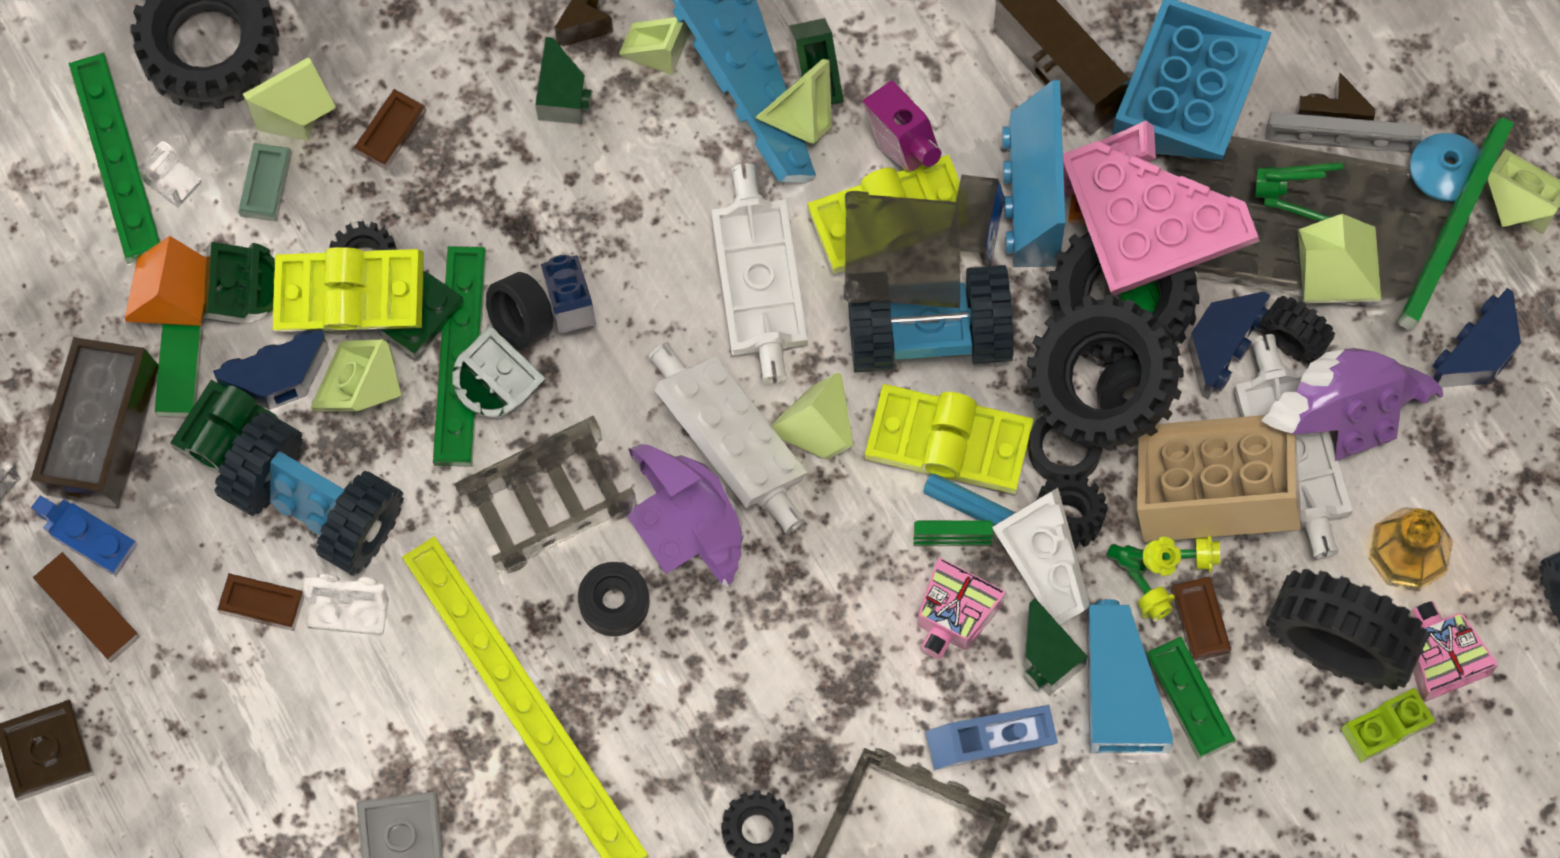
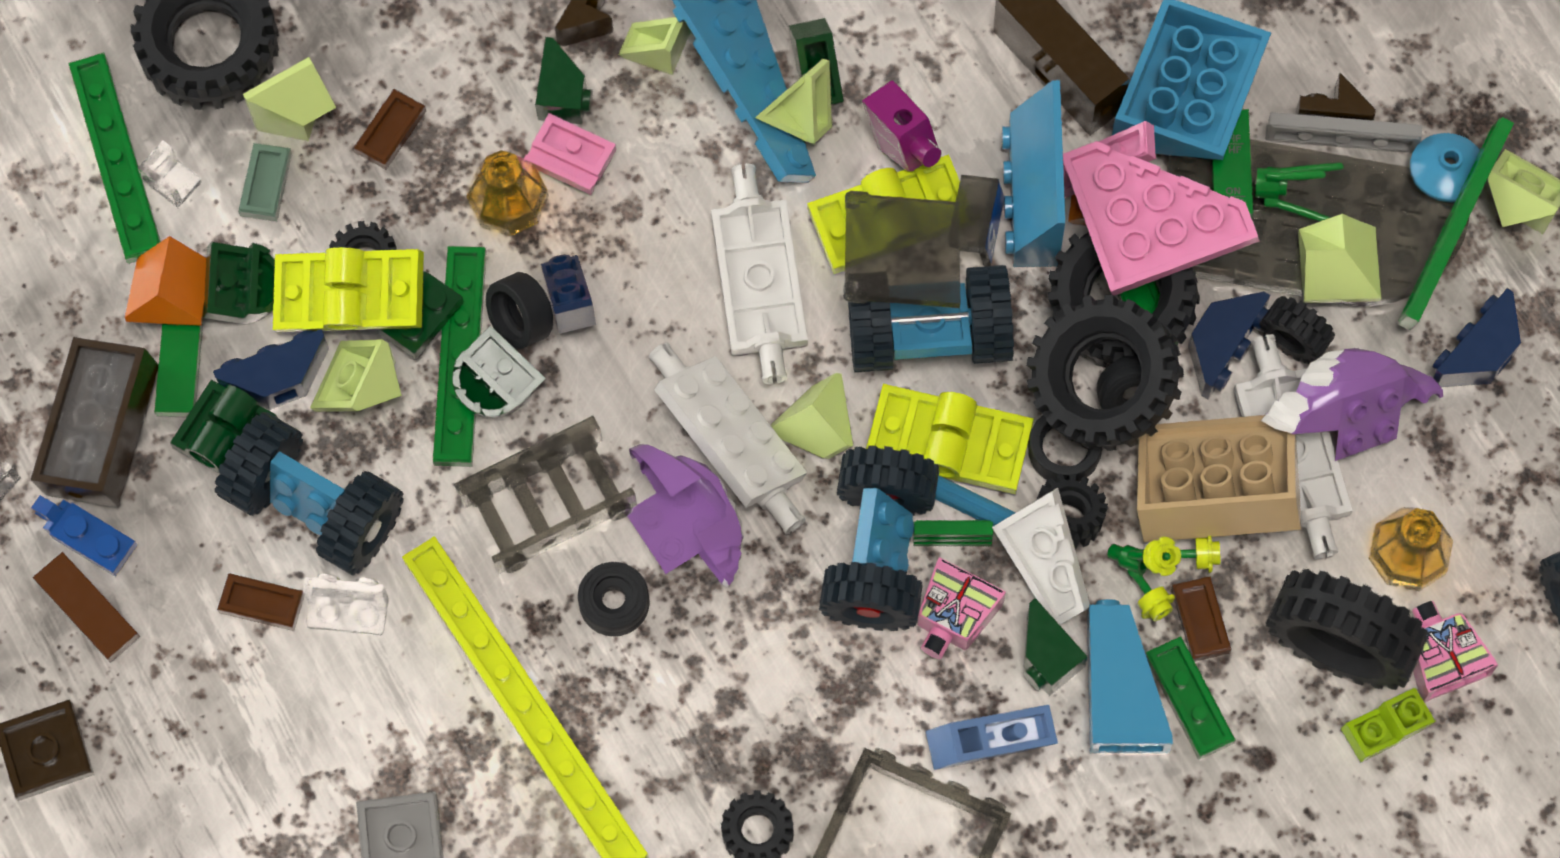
(507, 193): none -> clear yellow cone
(570, 153): none -> bright pink plate
(876, 584): none -> black plate
(1233, 173): none -> green tile

